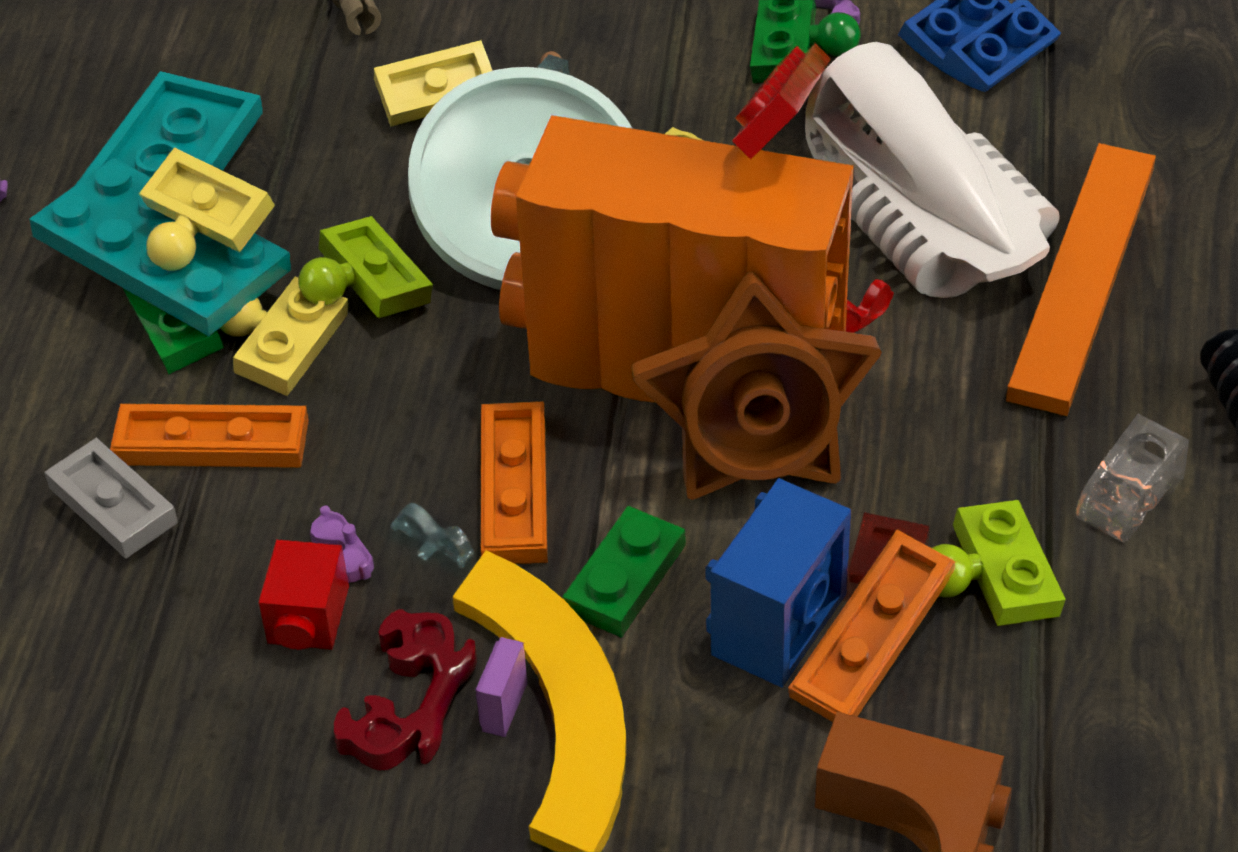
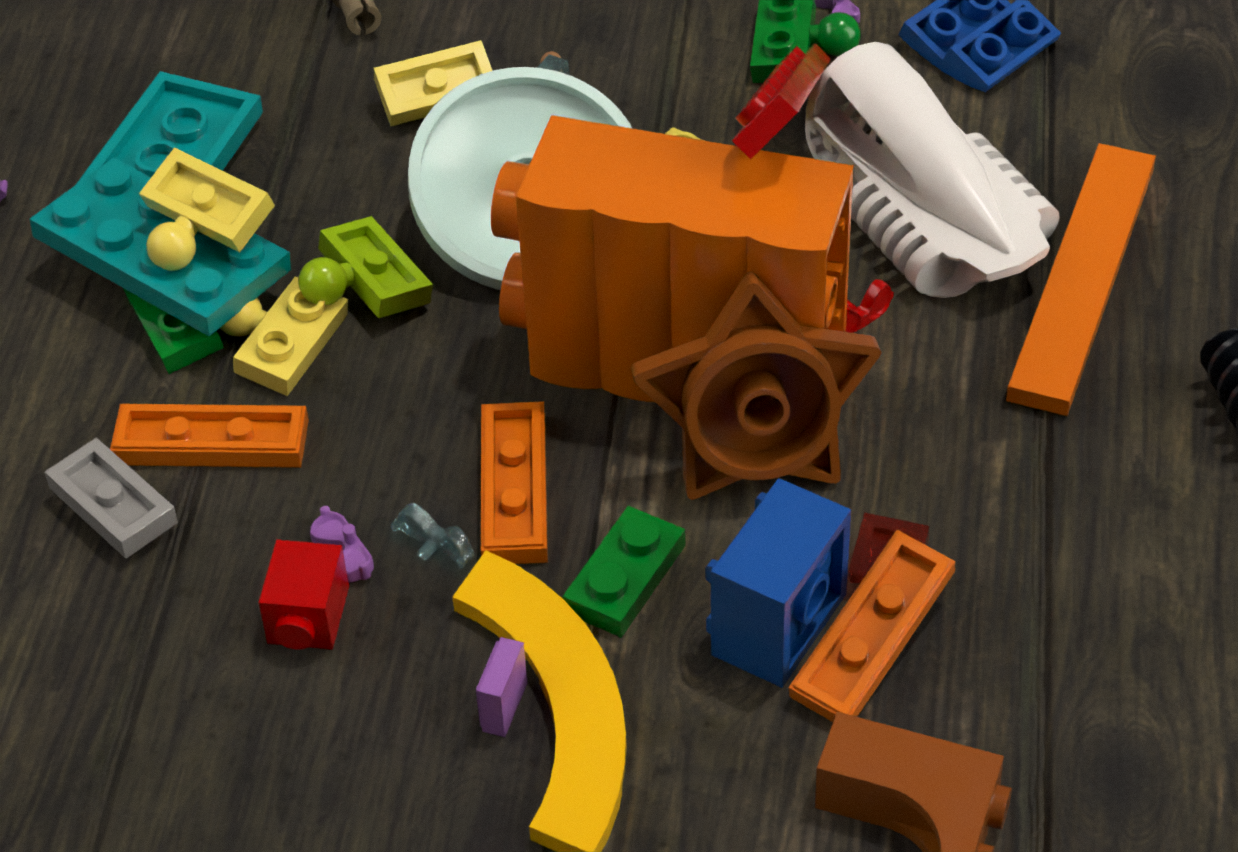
(380, 736): dark red helmet -> none
(1005, 561): lime plate -> none
(1132, 479): clear leg -> none

